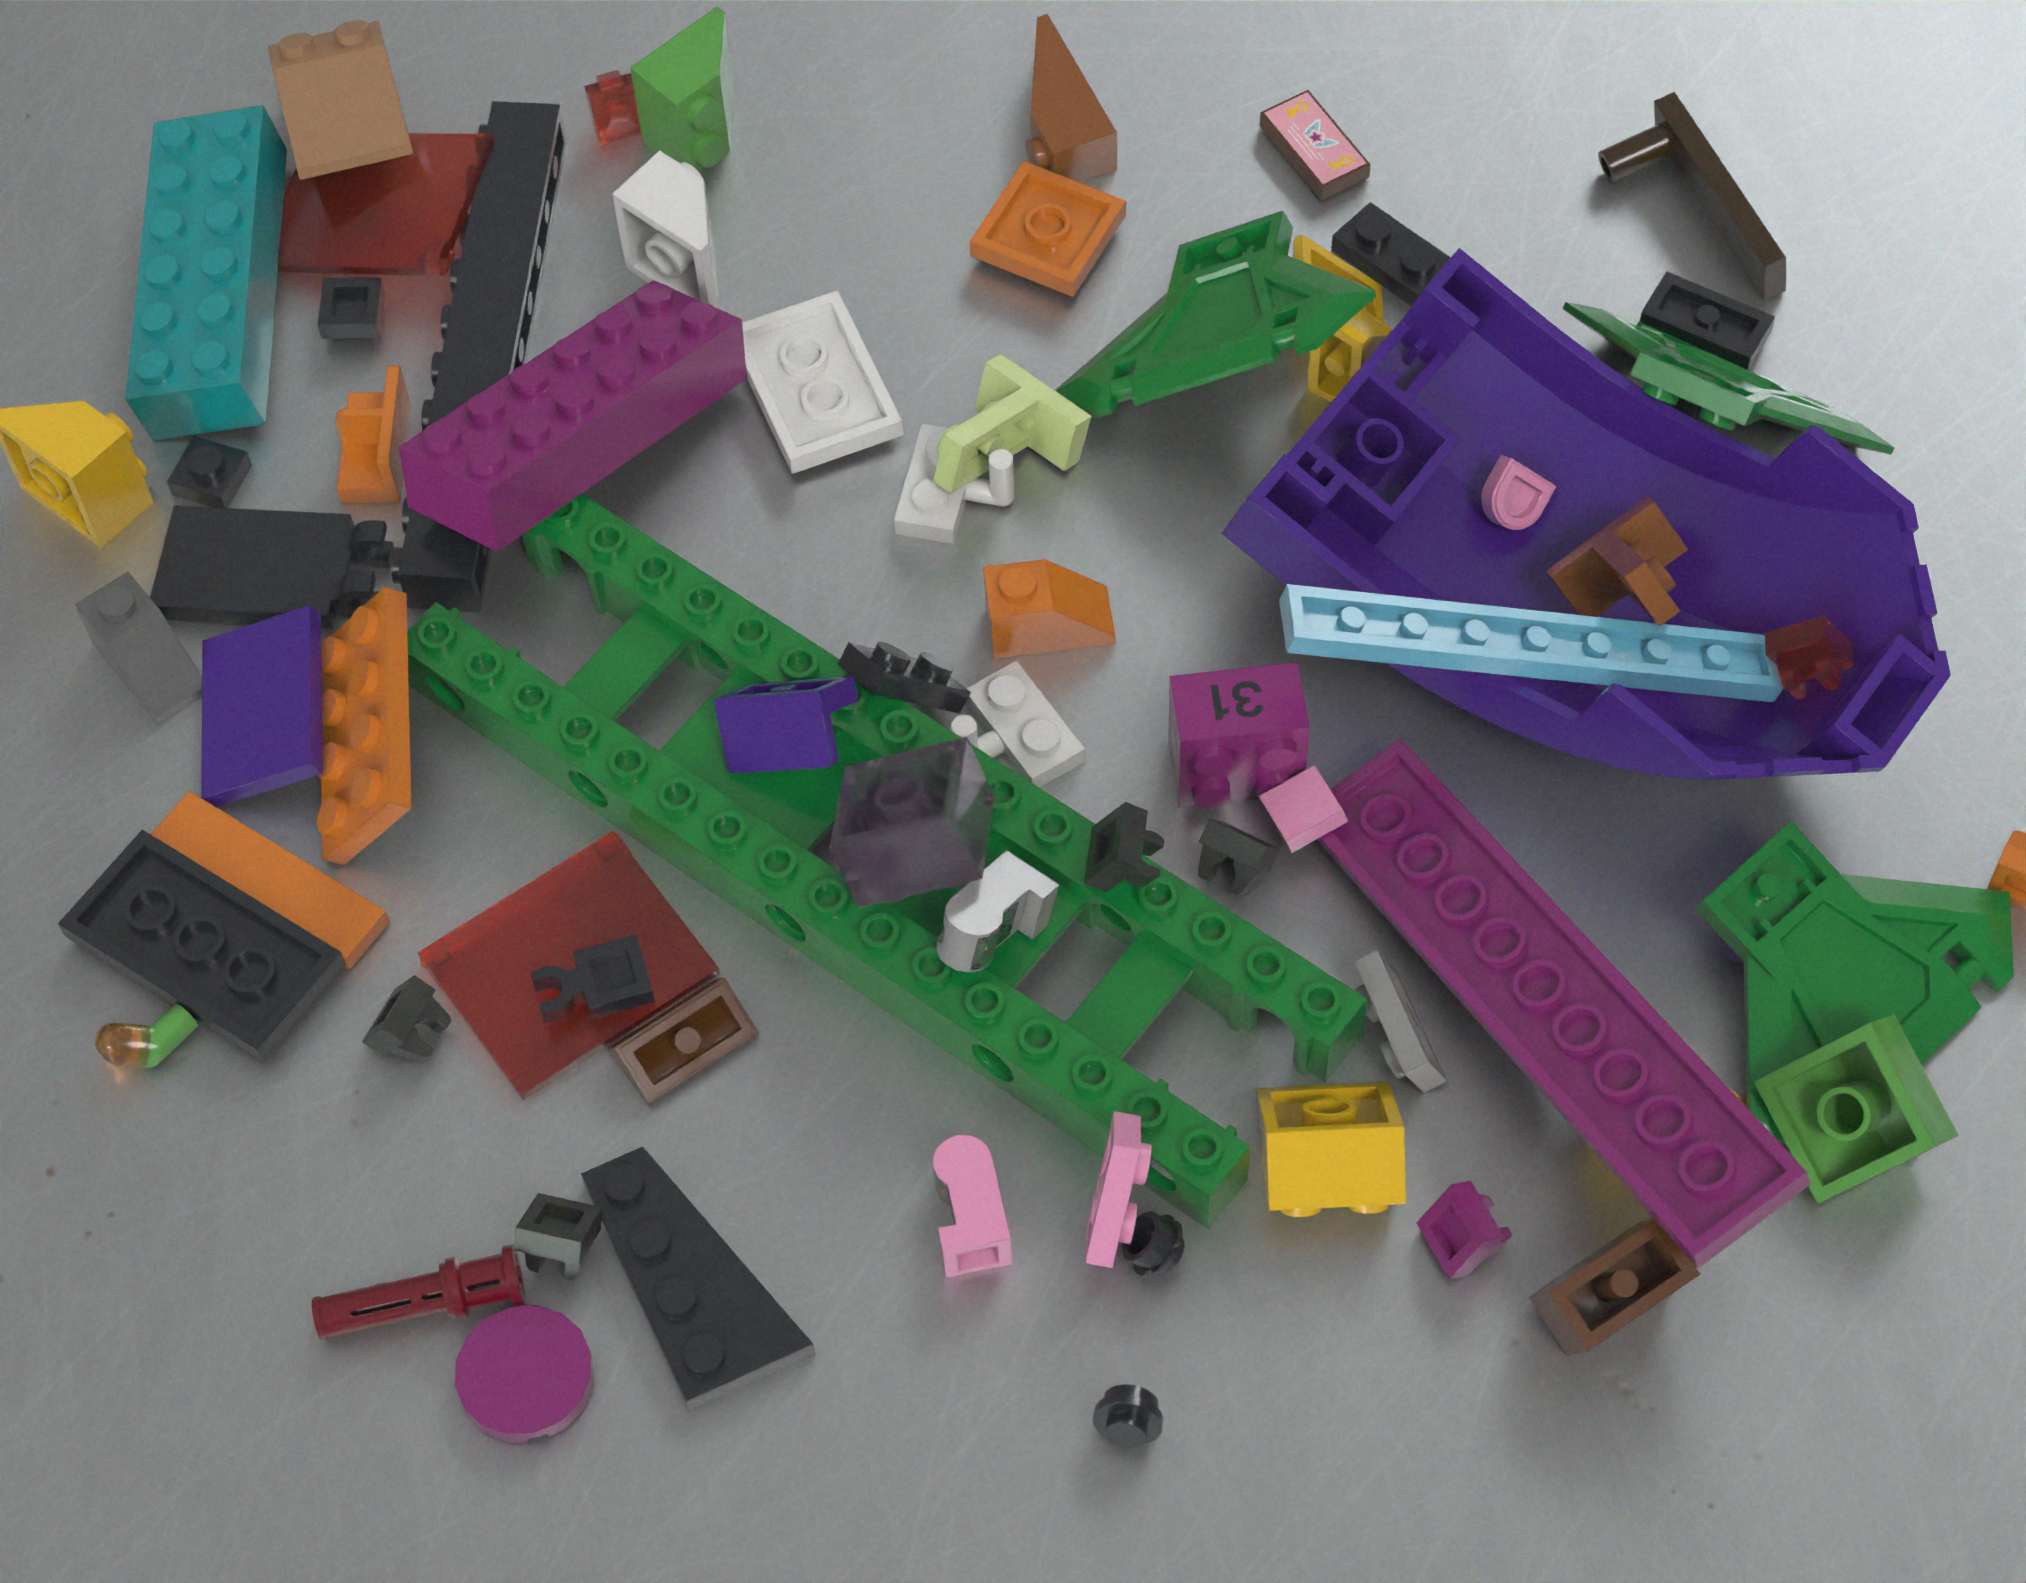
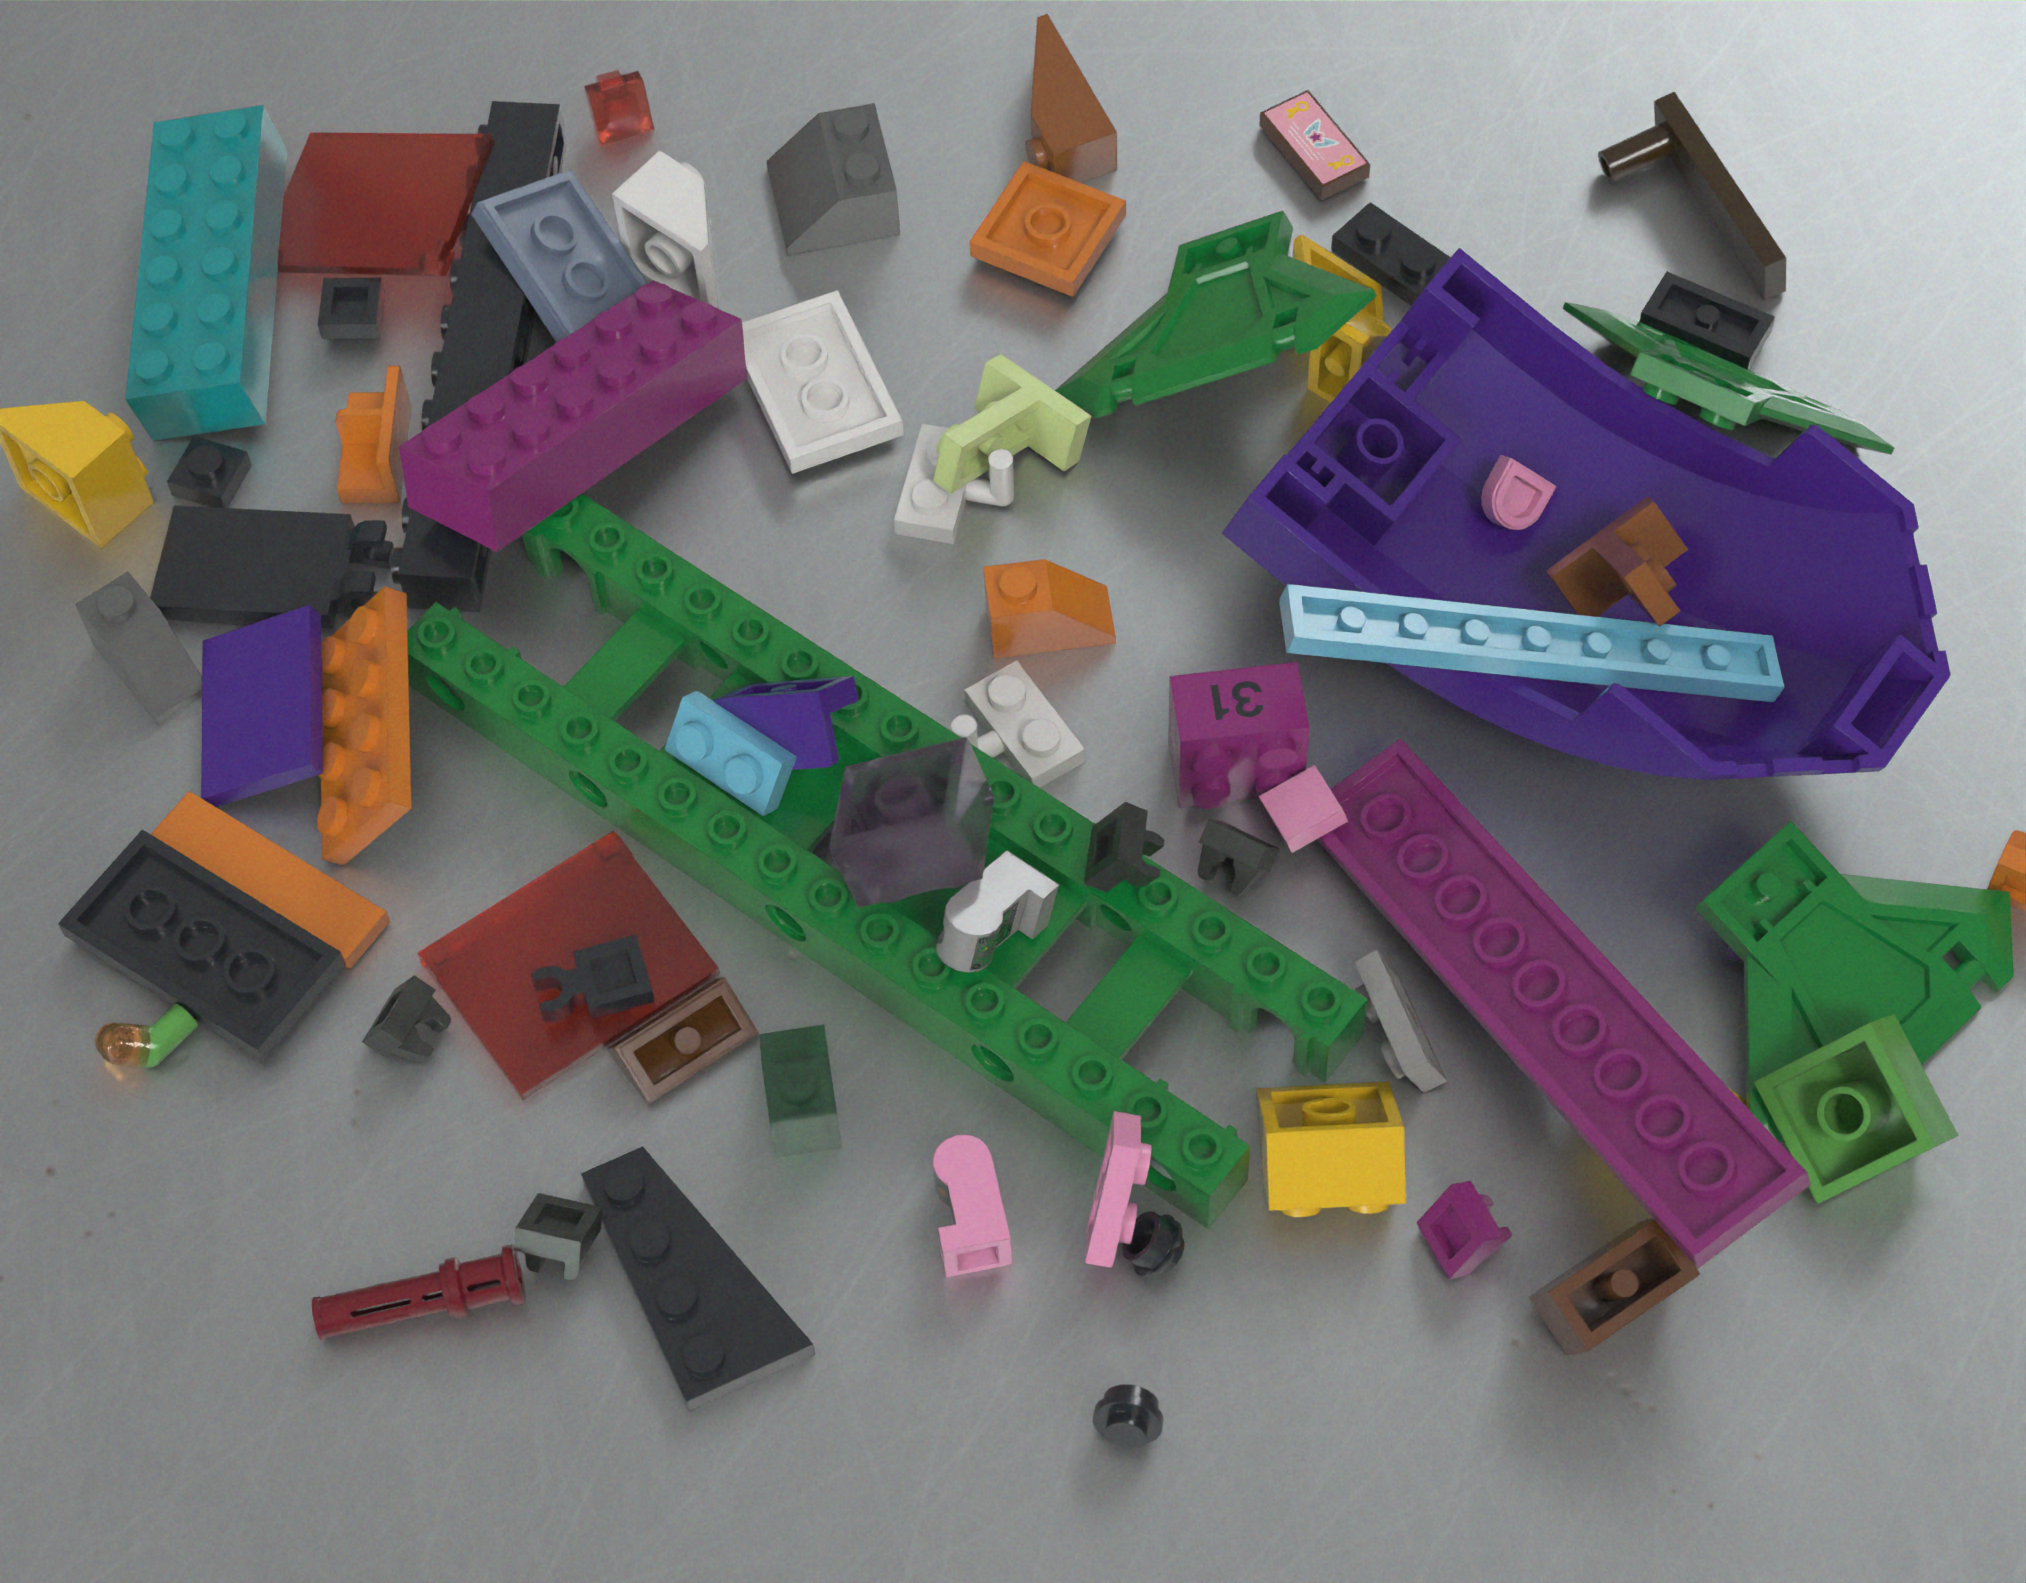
(339, 99): medium nougat slope -> none
(524, 1373): magenta tile -> none
(559, 251): none -> sand blue tile
(688, 93): bright green slope -> none
(730, 753): none -> medium azure plate
(799, 1091): none -> clear green slope
(835, 182): none -> dark grey slope
(897, 676): black plate -> none
(1808, 652): clear red tile -> none

